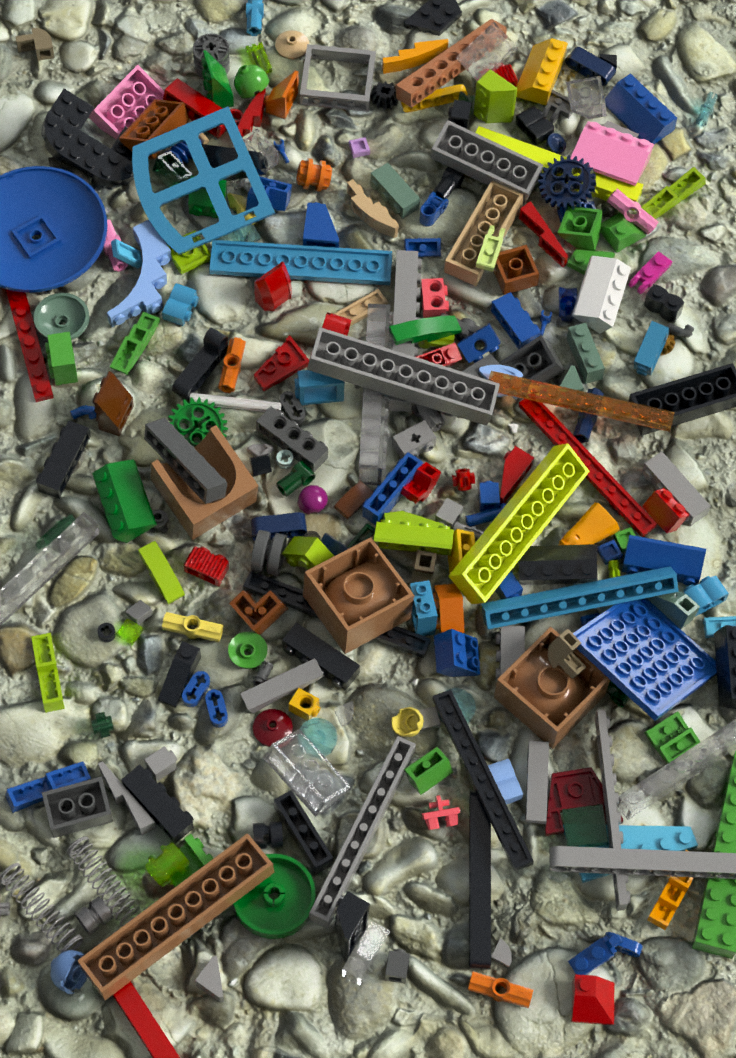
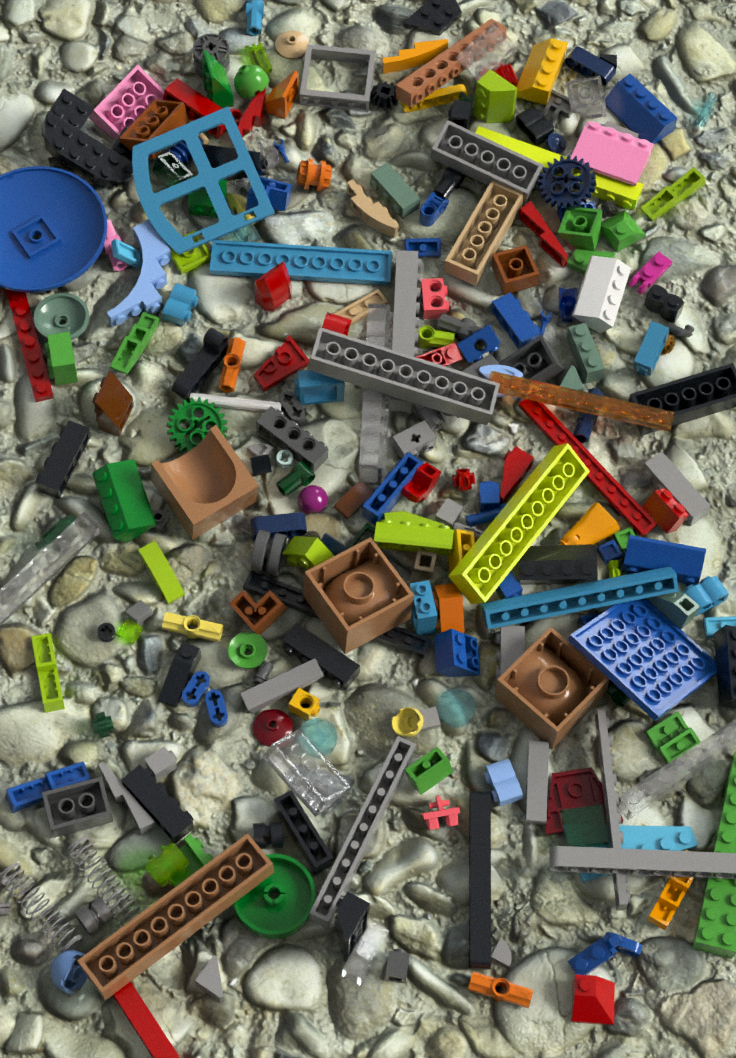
(38, 41): dark tan brick -> none
(83, 410): blue arm -> none
(185, 460): dark grey brick -> none
(206, 565): red brick -> none
(319, 227): blue slope -> none
(345, 713): clear tile -> none
(359, 147): lavender tile -> none
(425, 329): green slope -> none
(483, 780): black plate -> none
(490, 250): yellowish green hinge -> none
(561, 653): dark tan brick -> none
(623, 204): bright pink piece -> none

